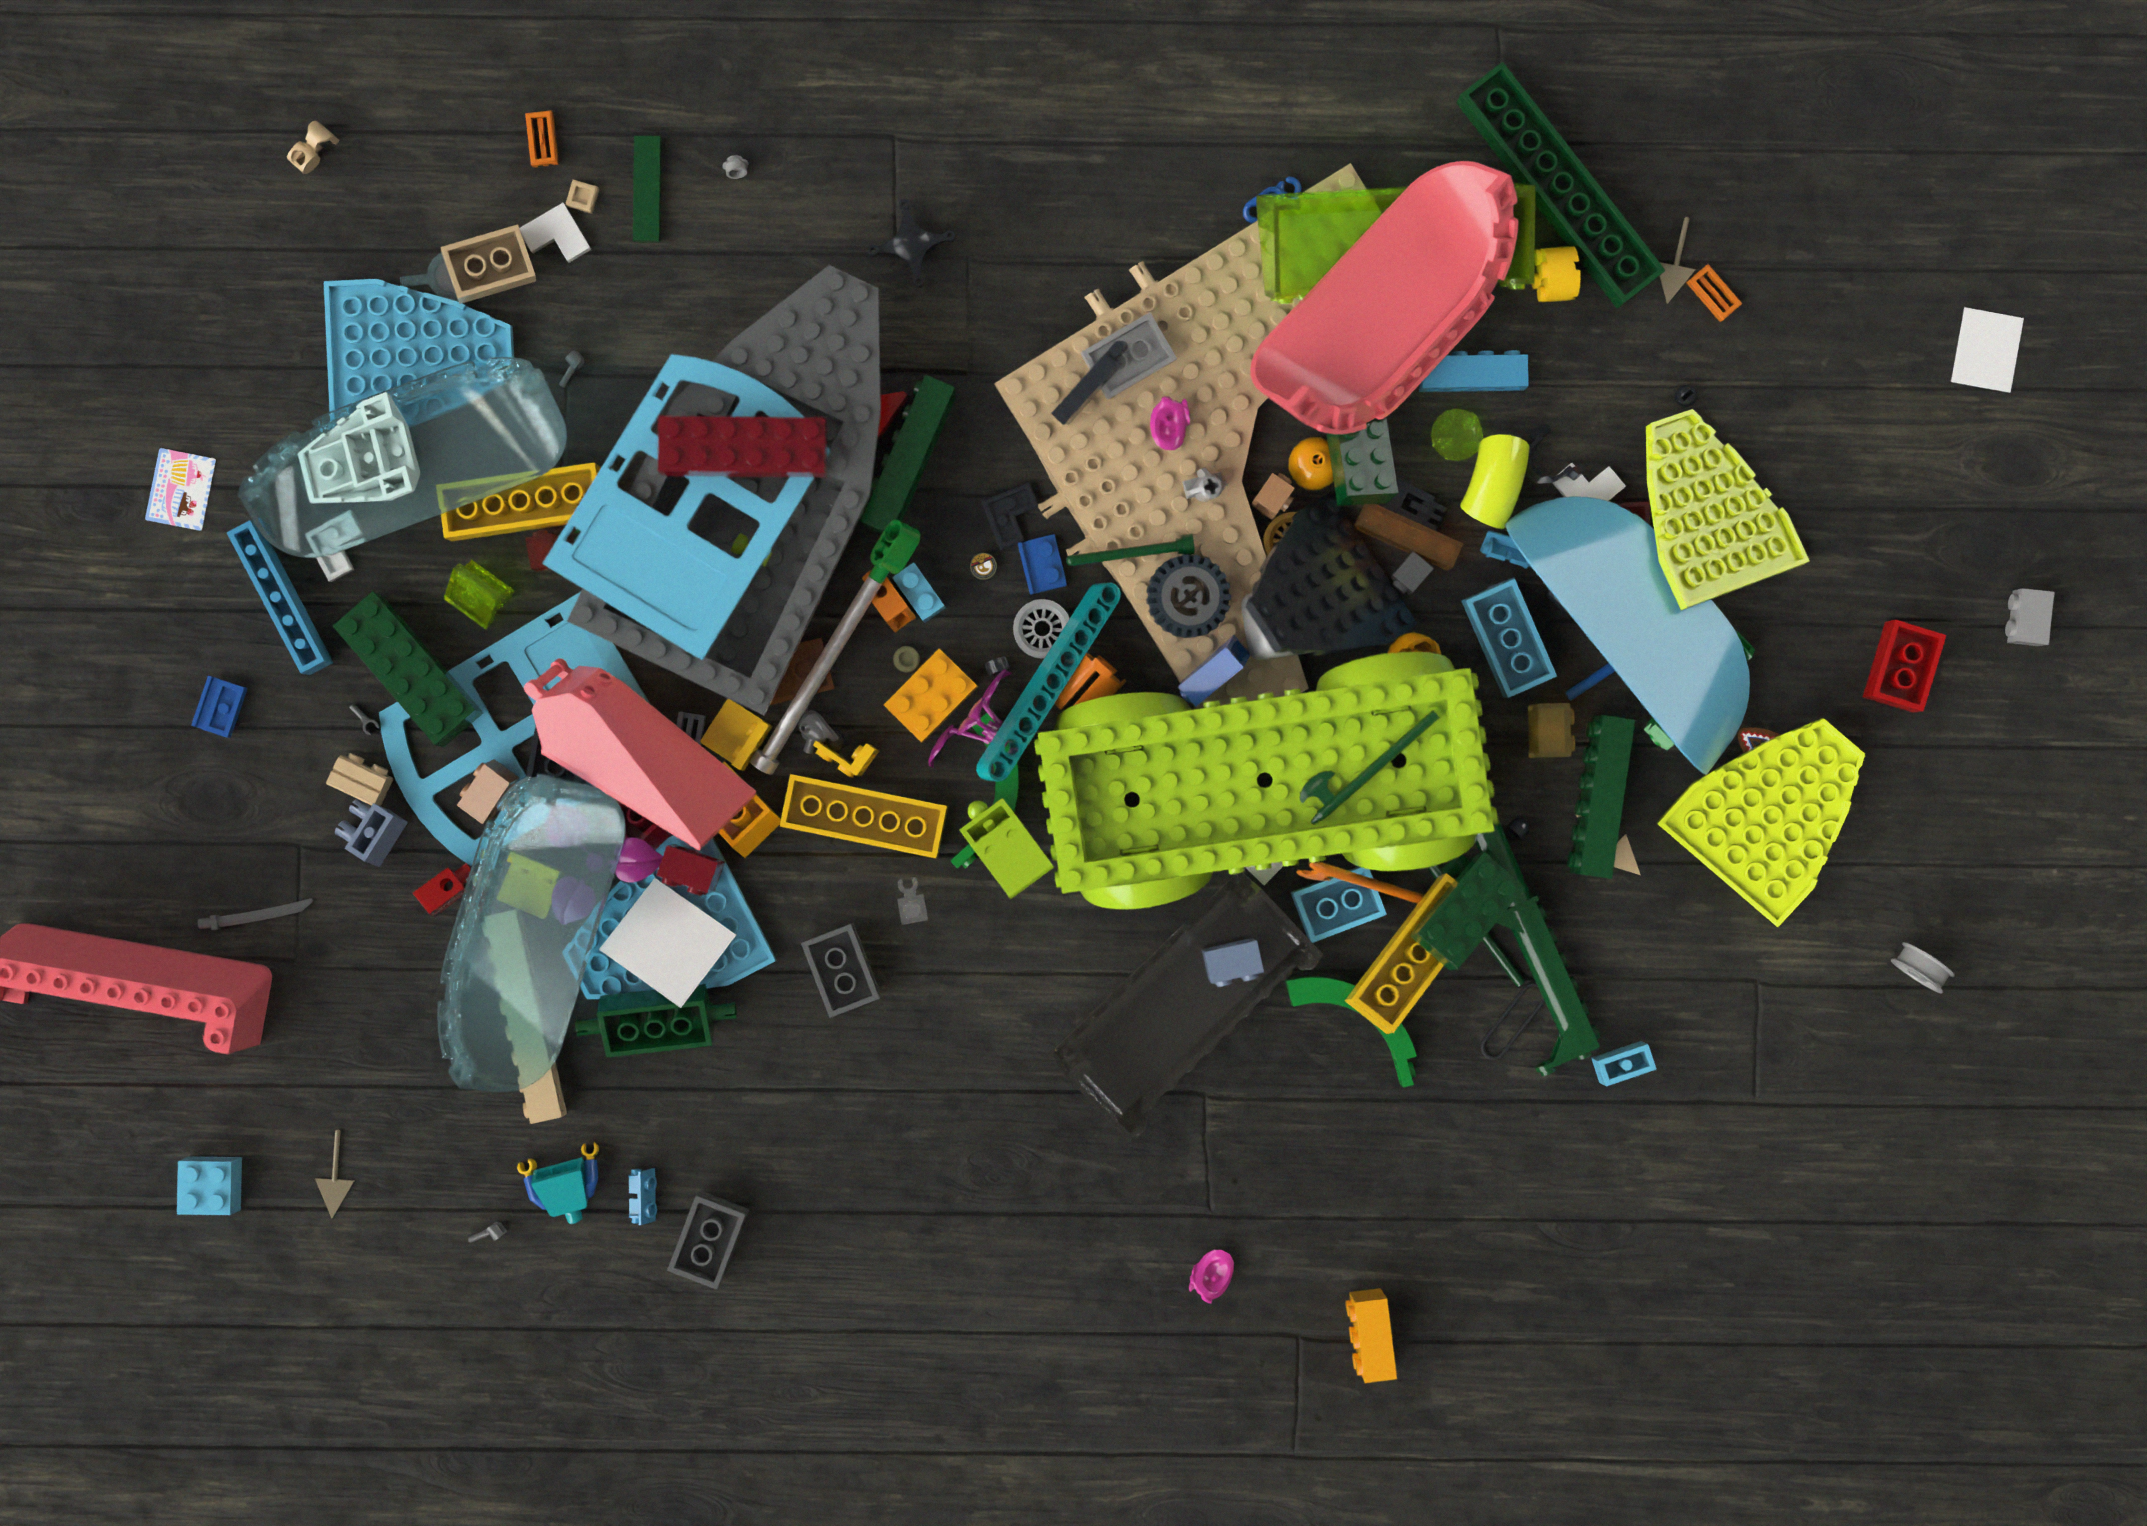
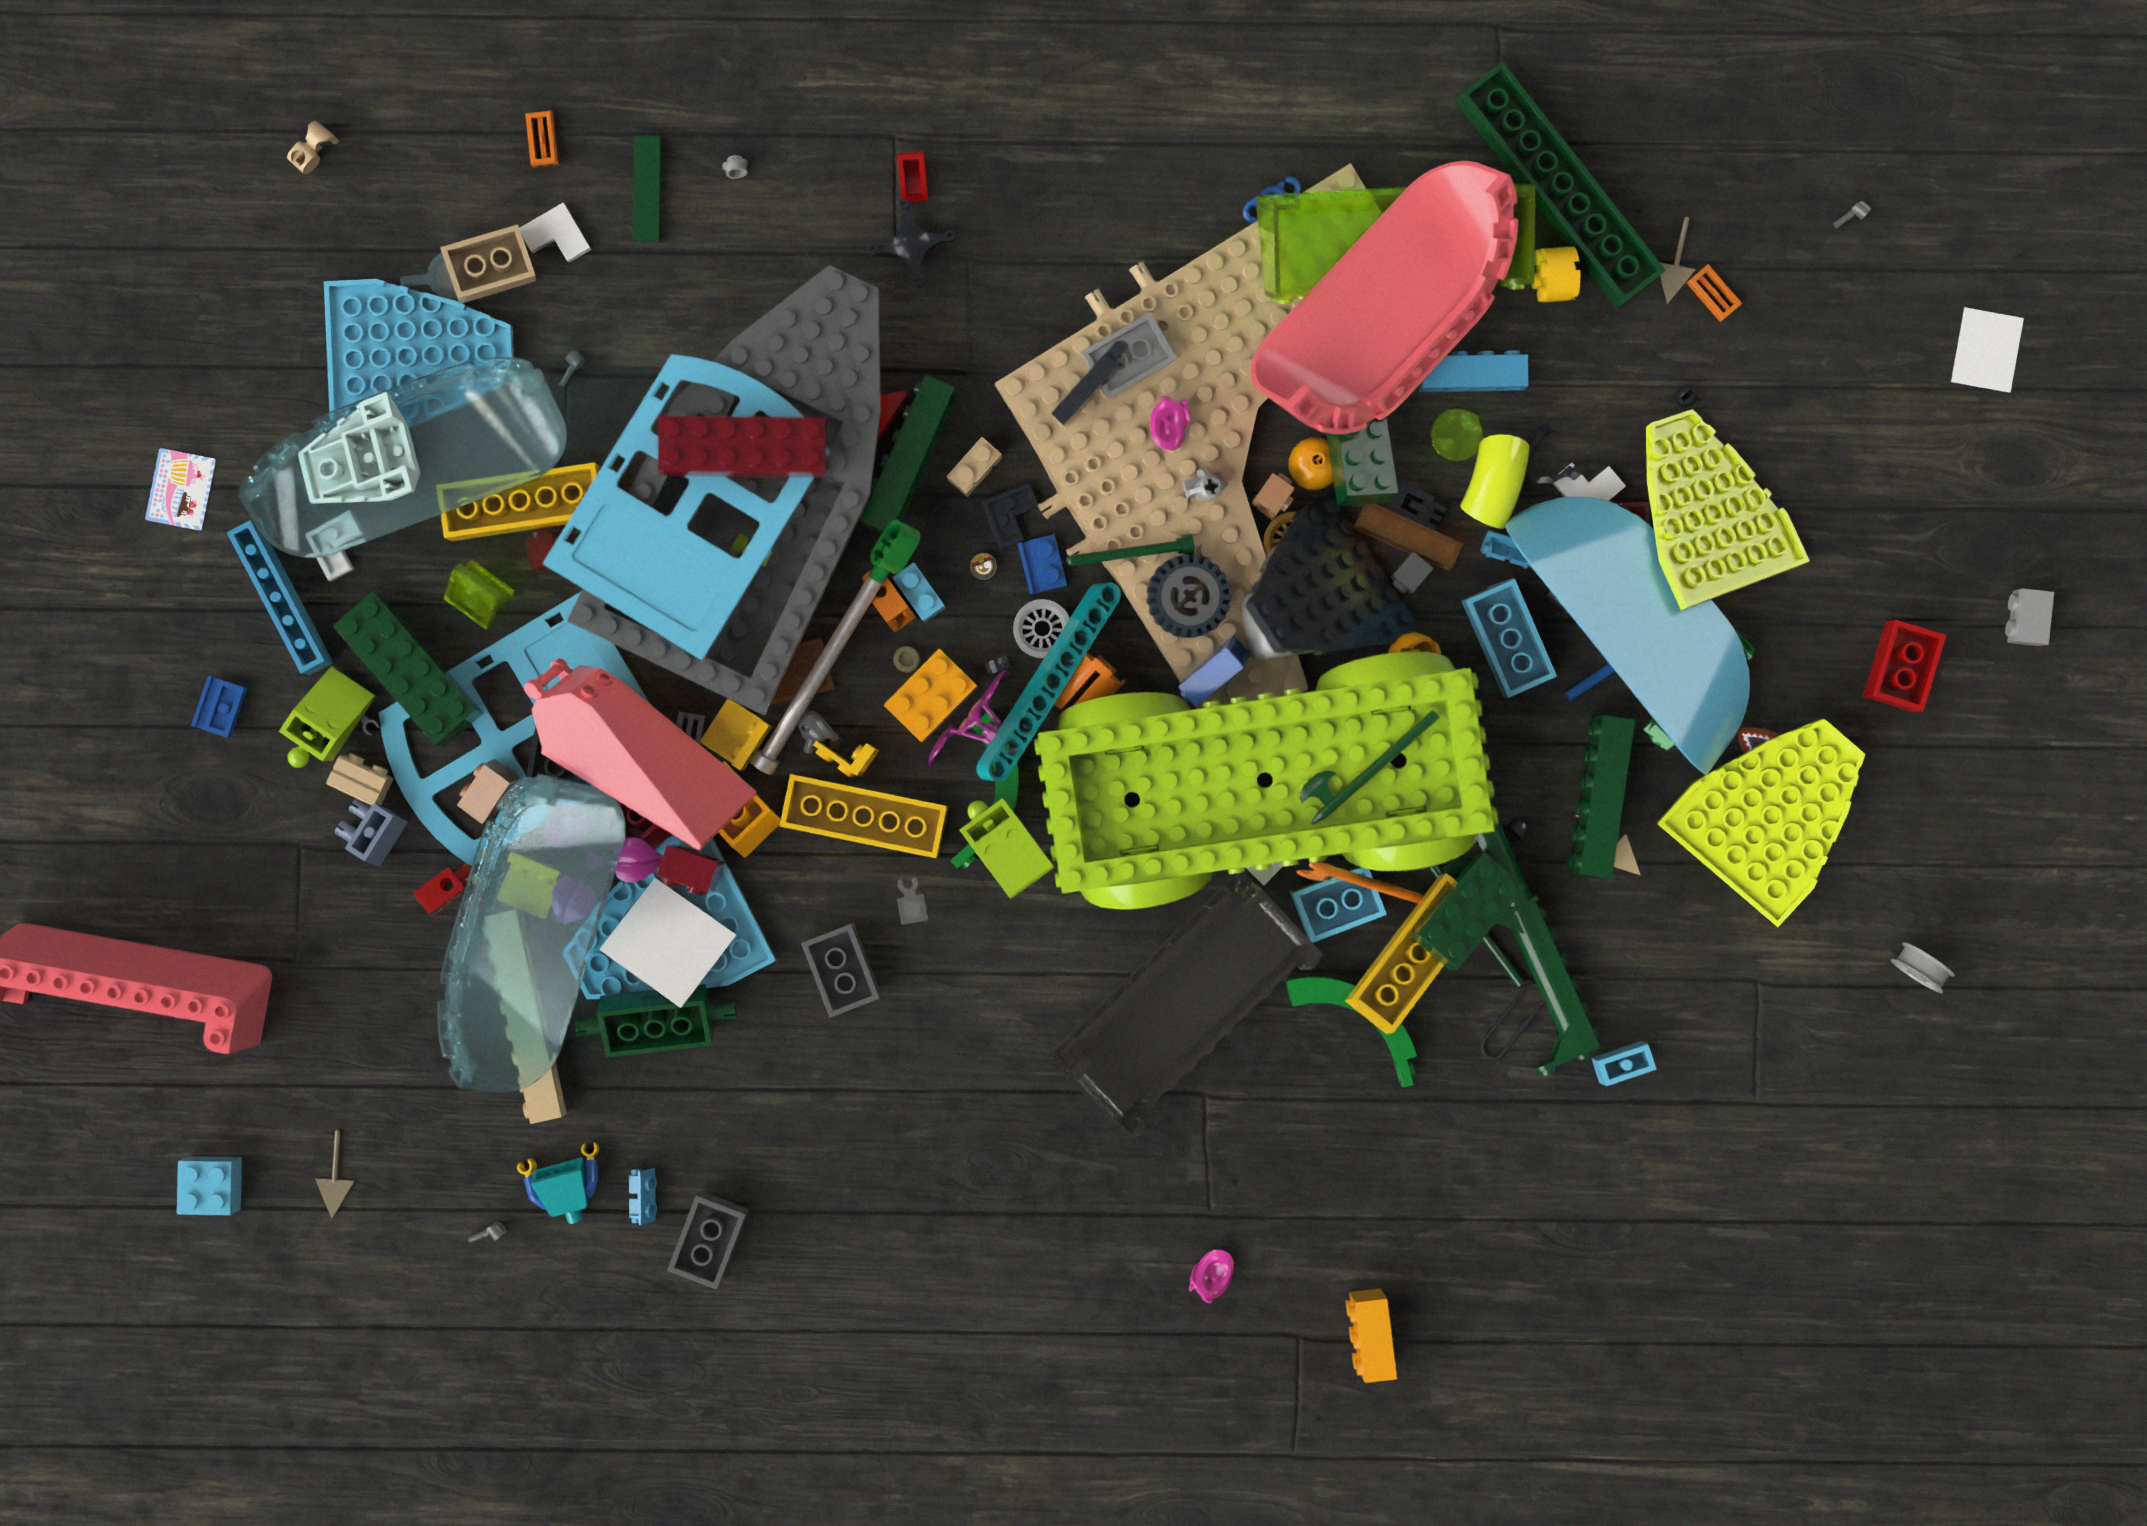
(216, 921): dark grey sword -> none
(332, 712): none -> lime slope
(582, 196): tan tile -> none
(912, 176): none -> red slope
(974, 466): none -> tan brick
(1233, 961): sand blue brick -> none
(1550, 730): clear yellow brick -> none
(1859, 209): none -> dark grey hand

